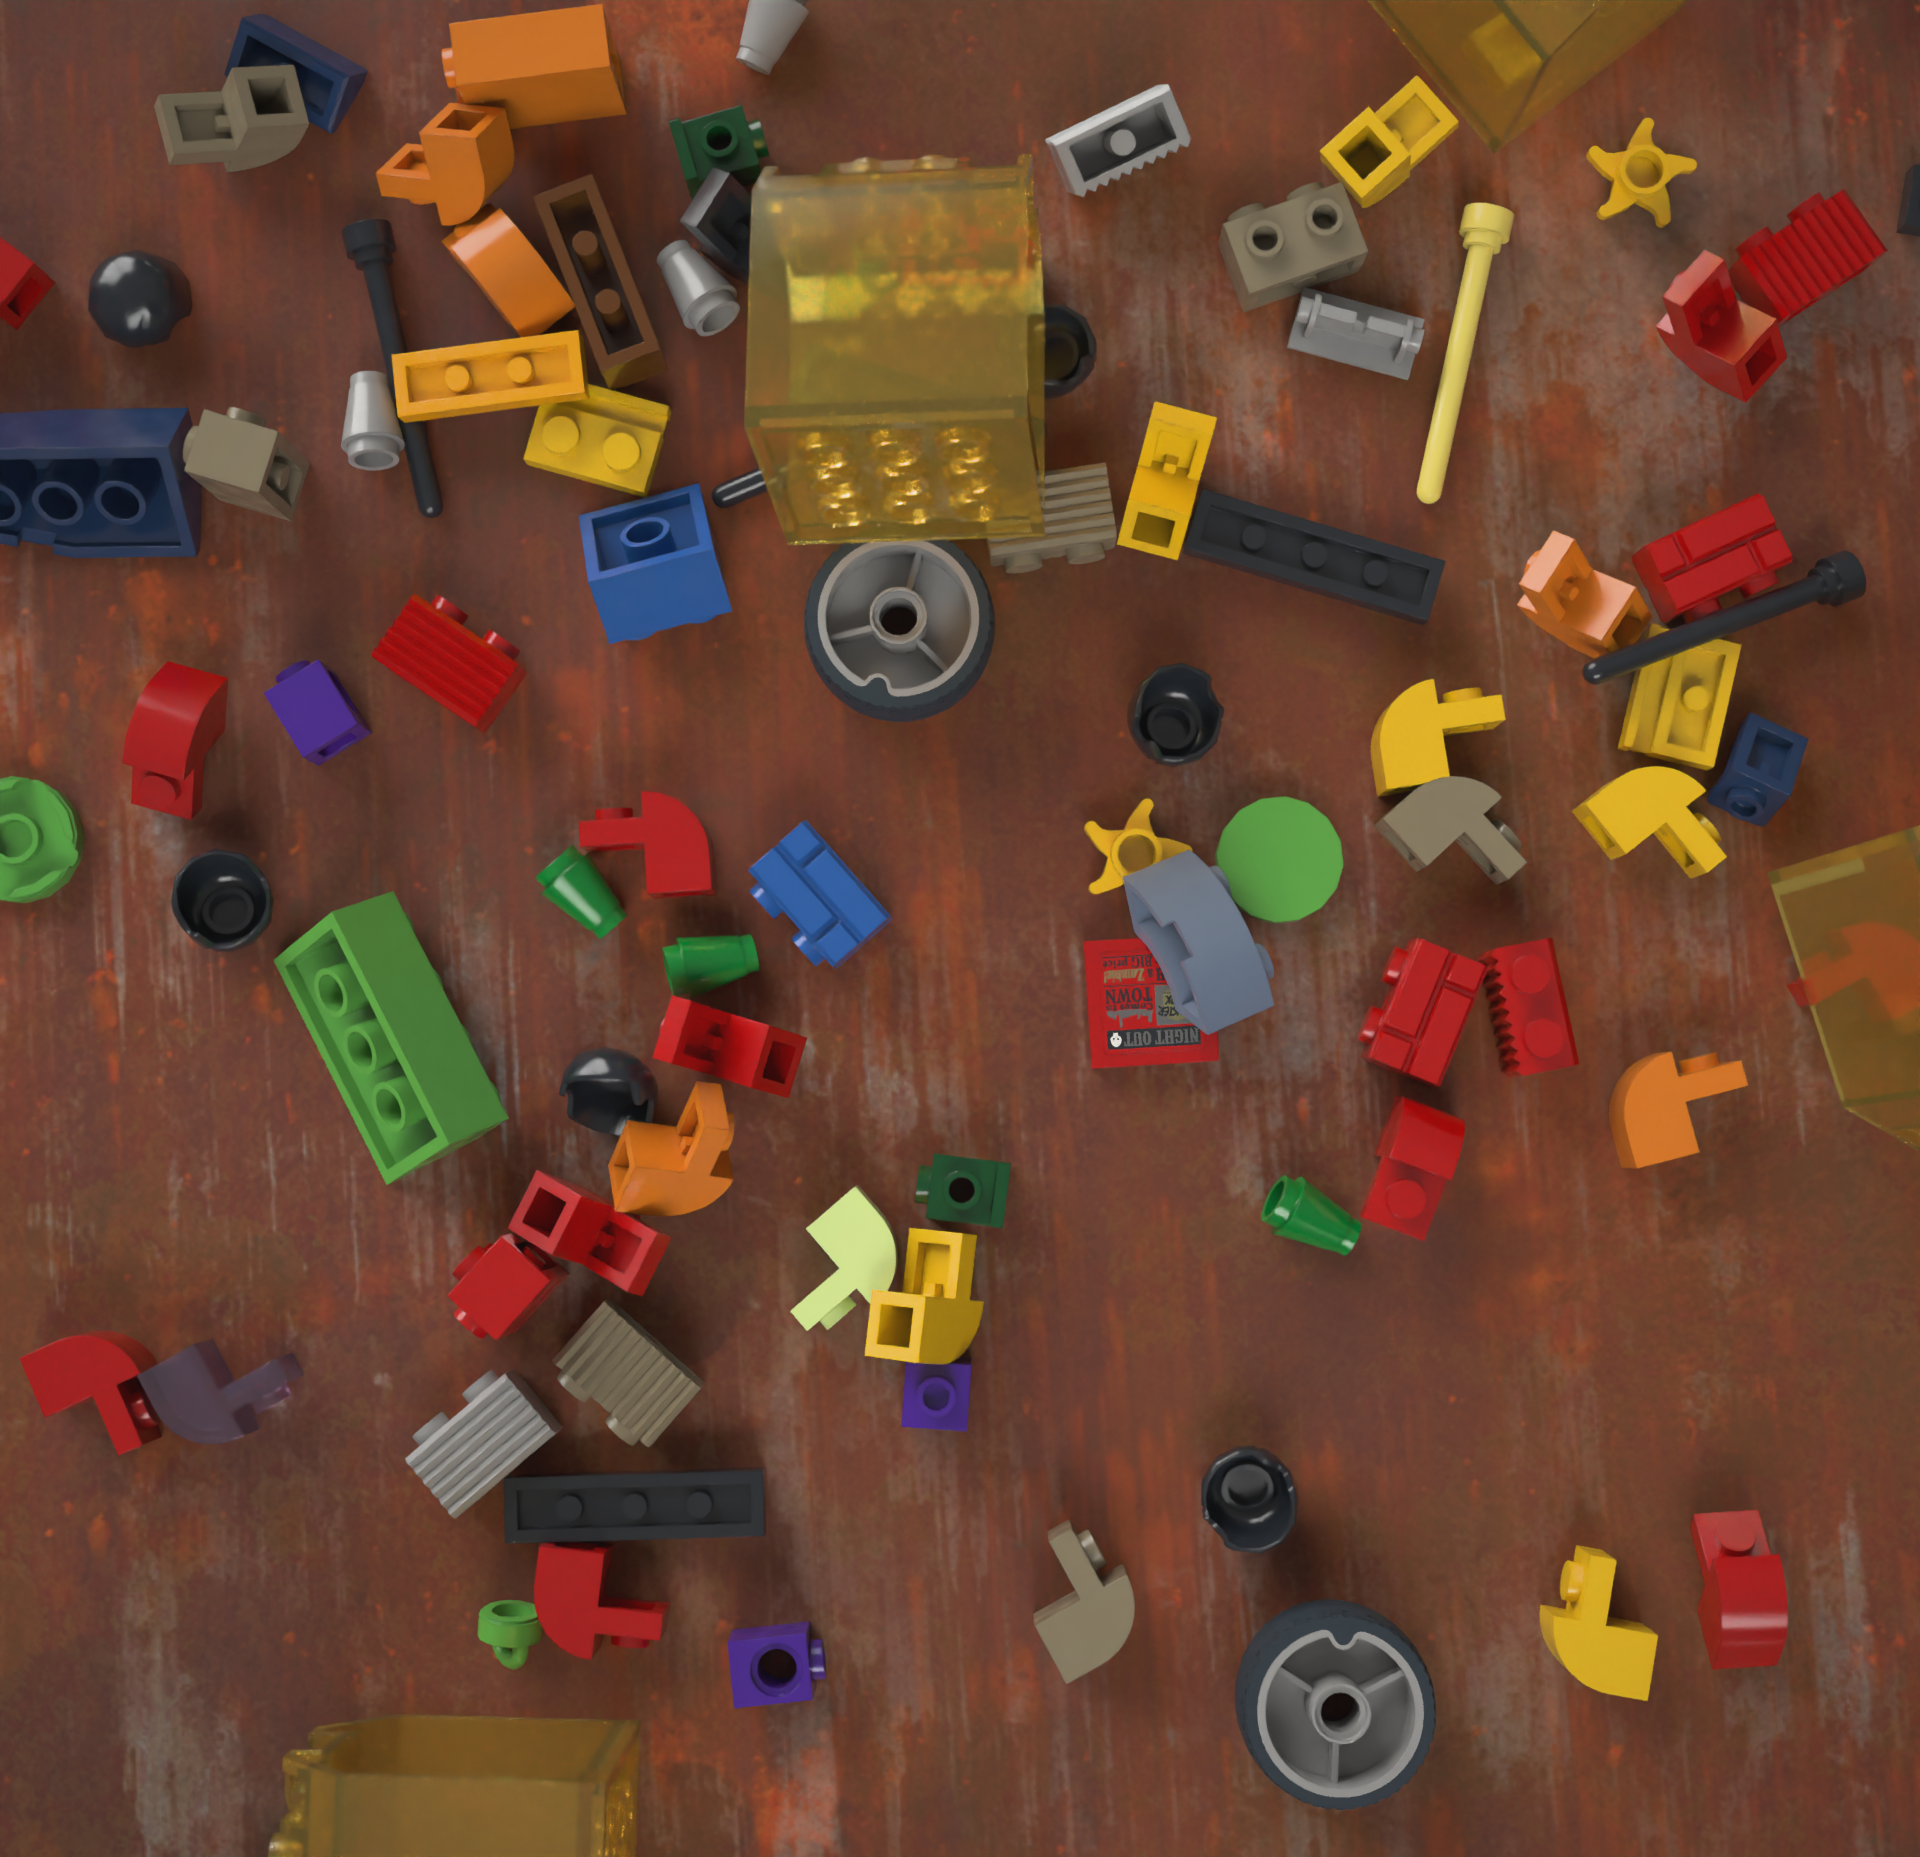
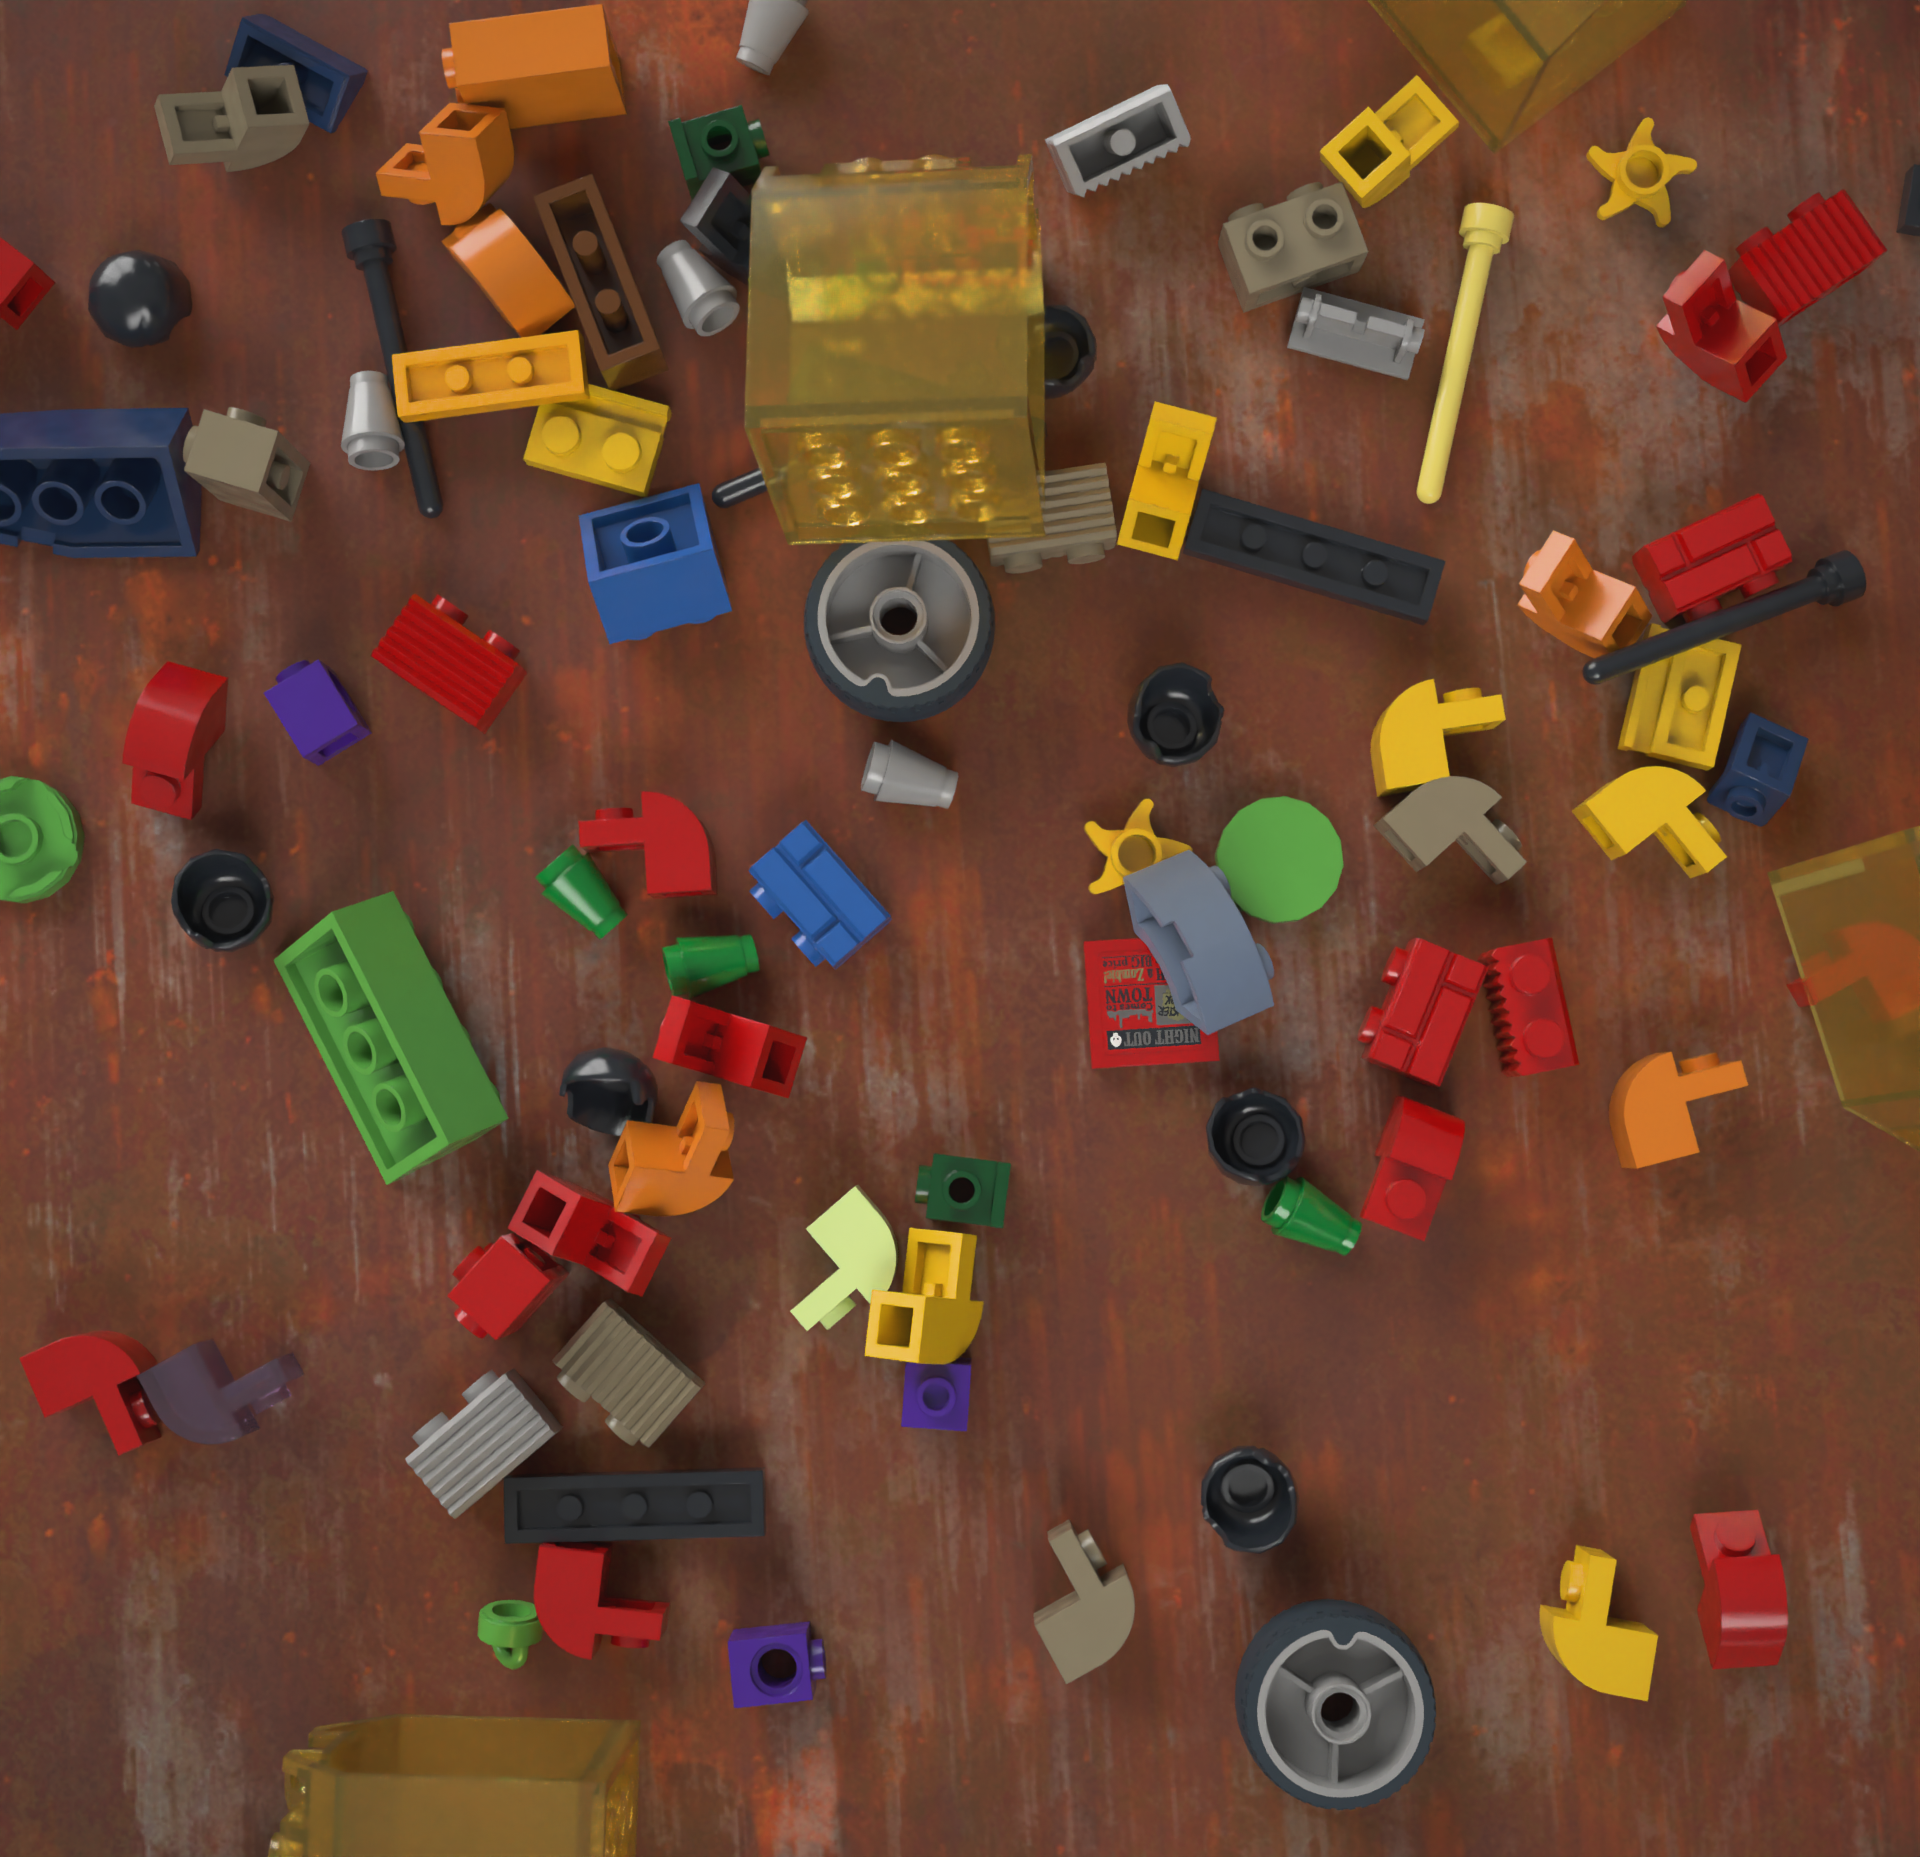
(907, 777): none -> light grey cone
(1255, 1137): none -> black hair

